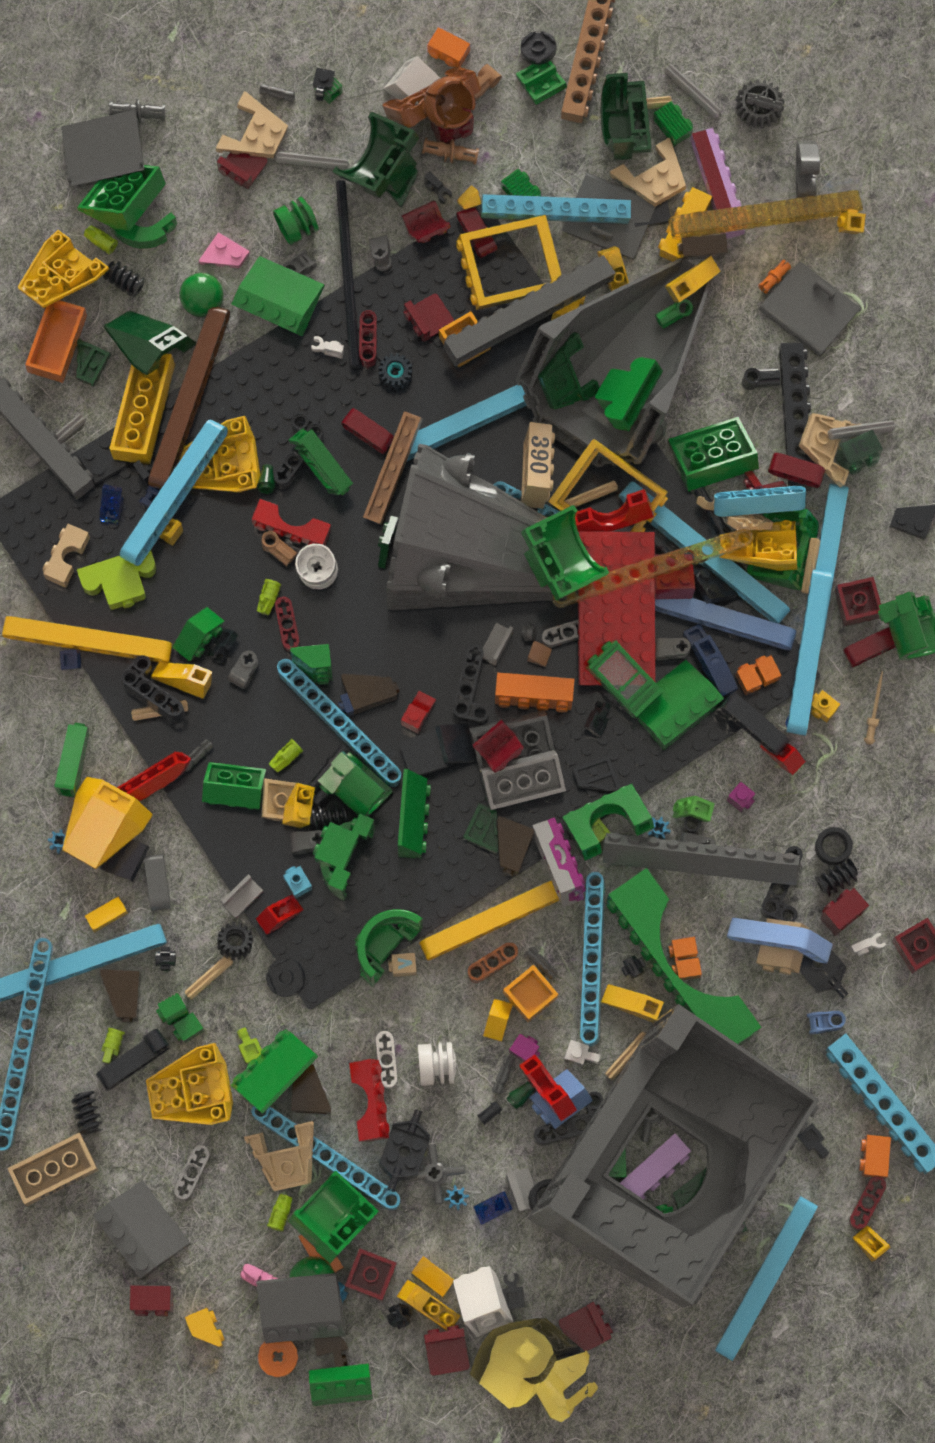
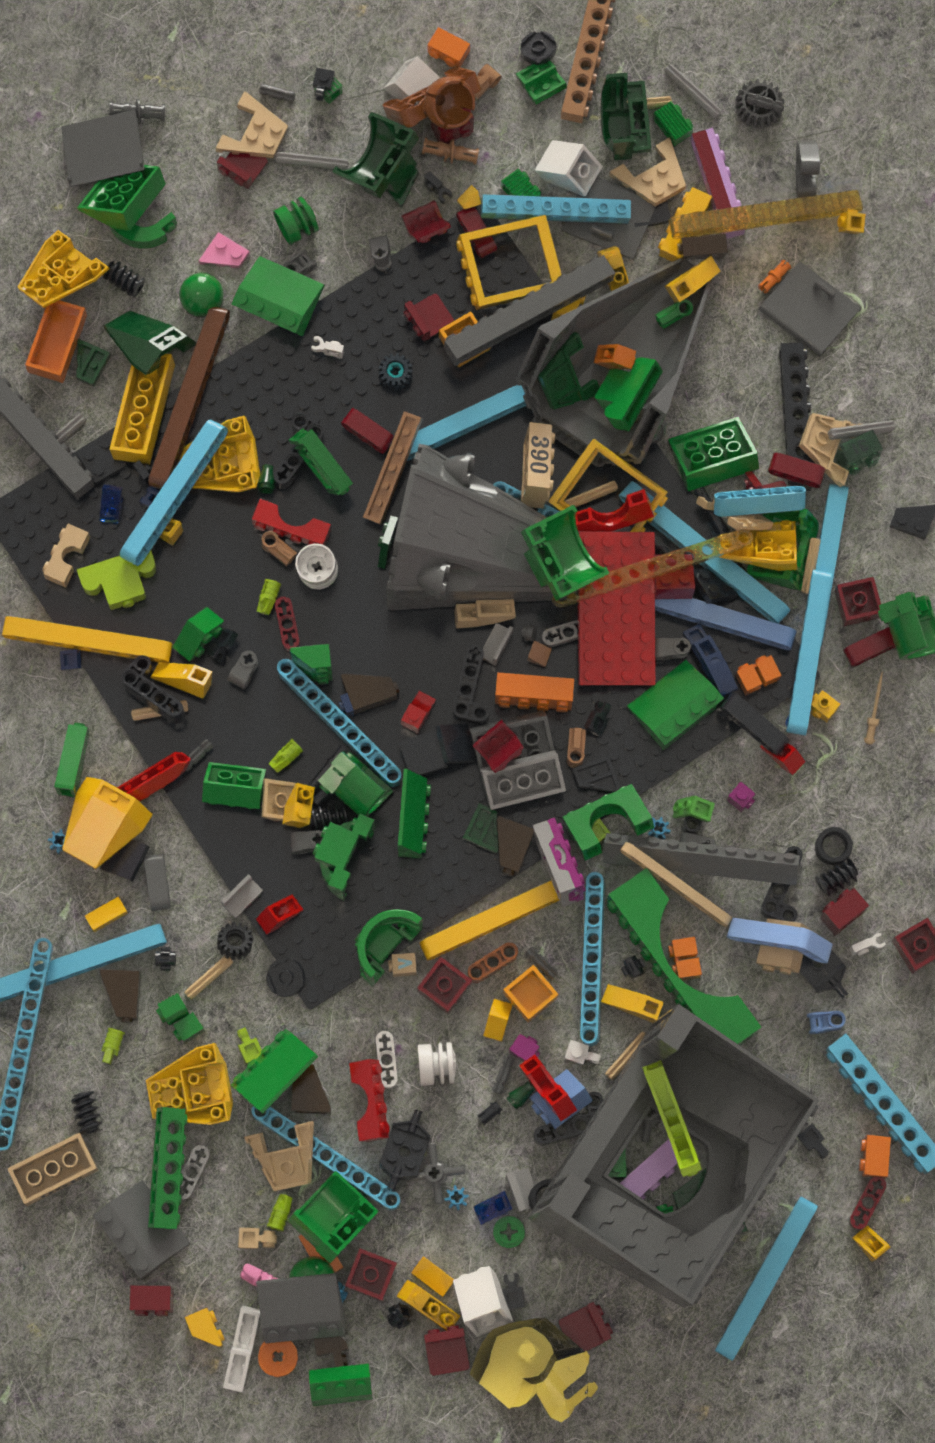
(101, 239): lime hinge -> none
(133, 1060): black beam -> none
(161, 1157): none -> green brick
(242, 1349): none -> white slope
(250, 1238): none -> tan plate
(297, 881): medium azure brick -> none
(347, 274): black axle -> none
(371, 346): dark red beam -> none
(444, 985): none -> dark red brick
(484, 613): none -> tan slope
(501, 1225): none -> green gear
(569, 167): none -> white slope
(576, 746): none -> medium nougat piece
(615, 356): none -> orange brick
(623, 678): green door -> none
(672, 1119): none -> lime arch
(676, 884): none -> tan beam
(762, 378): black piece -> none

